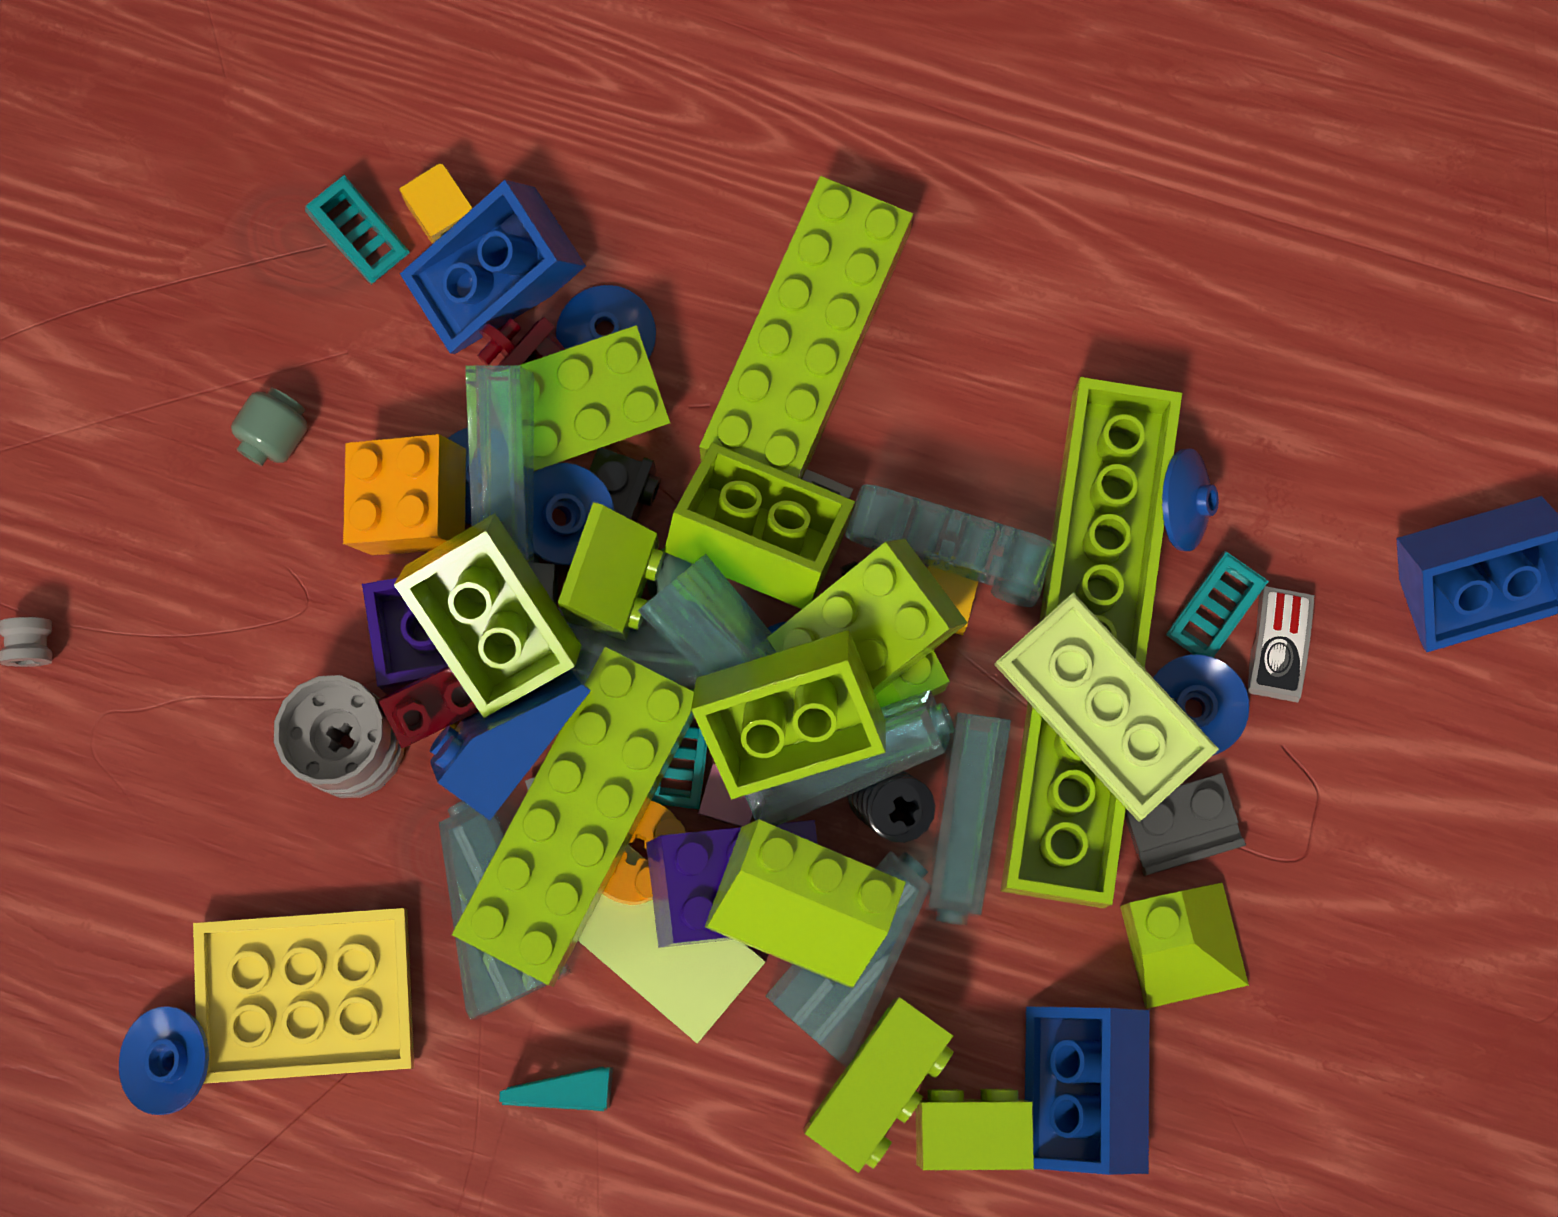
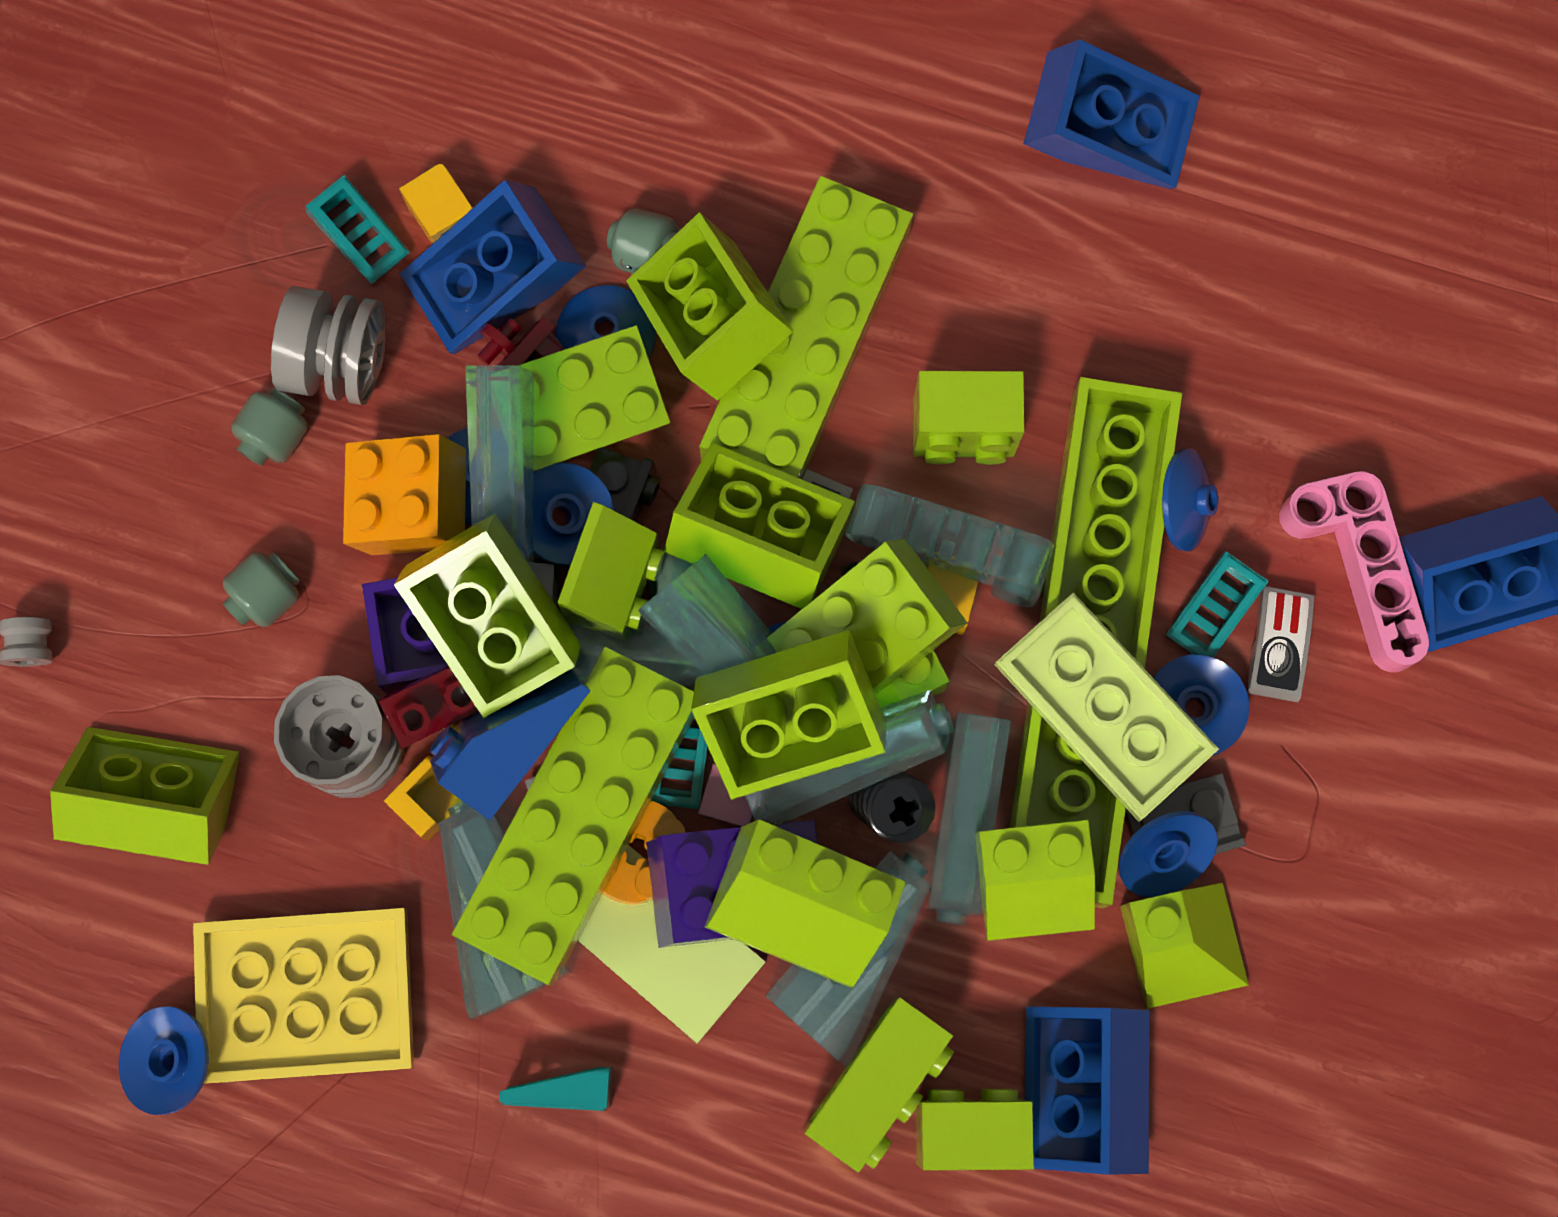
(144, 795): none -> lime slope
(260, 589): none -> sand green head
(321, 344): none -> light grey wheel
(422, 800): none -> yellow panel
(638, 237): none -> sand green head
(708, 307): none -> lime brick
(968, 415): none -> lime brick
(1036, 879): none -> lime slope
(1111, 116): none -> blue slope
(1168, 853): none -> blue dish
(1364, 572): none -> bright pink beam

